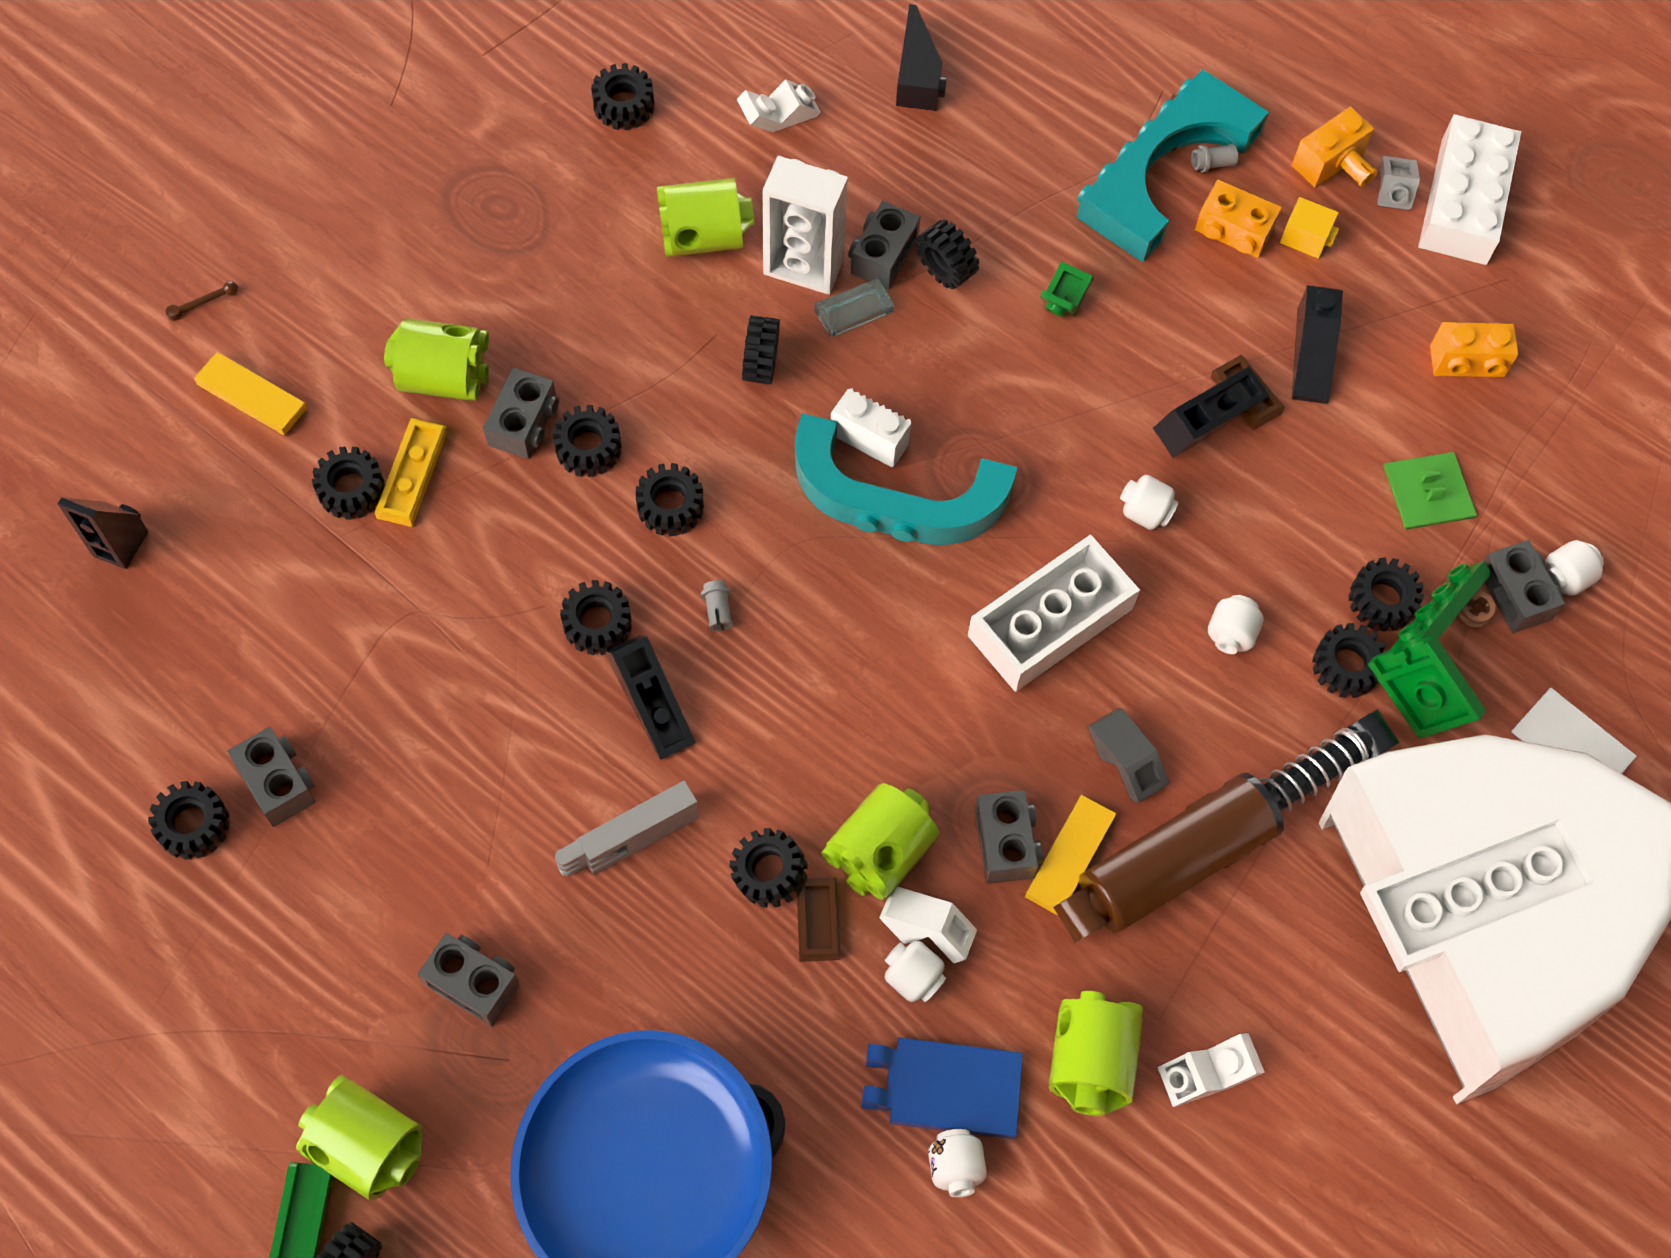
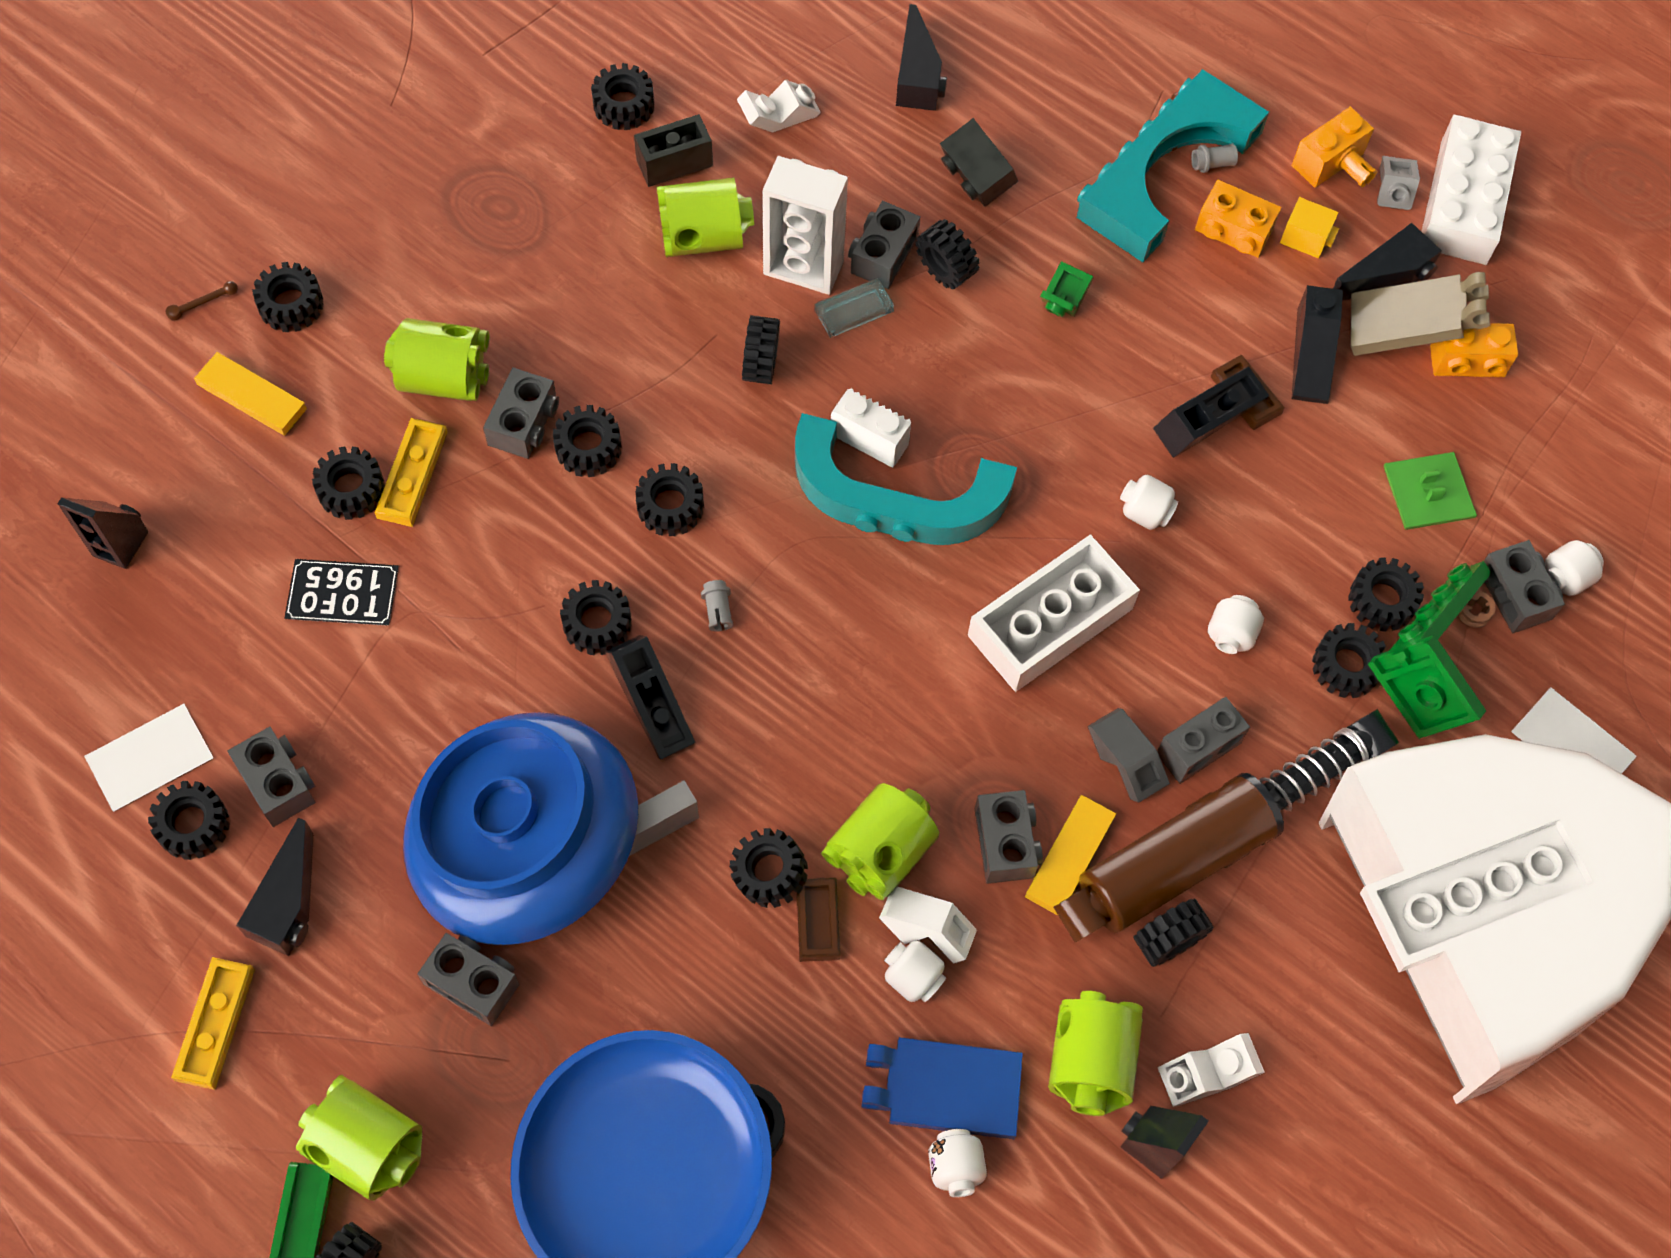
(148, 757): none -> white sticker
(213, 1023): none -> yellow tile
(281, 903): none -> black slope
(283, 280): none -> black tyre
(341, 592): none -> black sticker
(520, 828): none -> blue dish
(673, 150): none -> pearl dark grey brick
(978, 163): none -> pearl dark grey brick
(1161, 1137): none -> black slope
(1173, 932): none -> black tyre
(1202, 740): none -> dark grey brick
(1398, 261): none -> black slope
(1418, 313): none -> tile

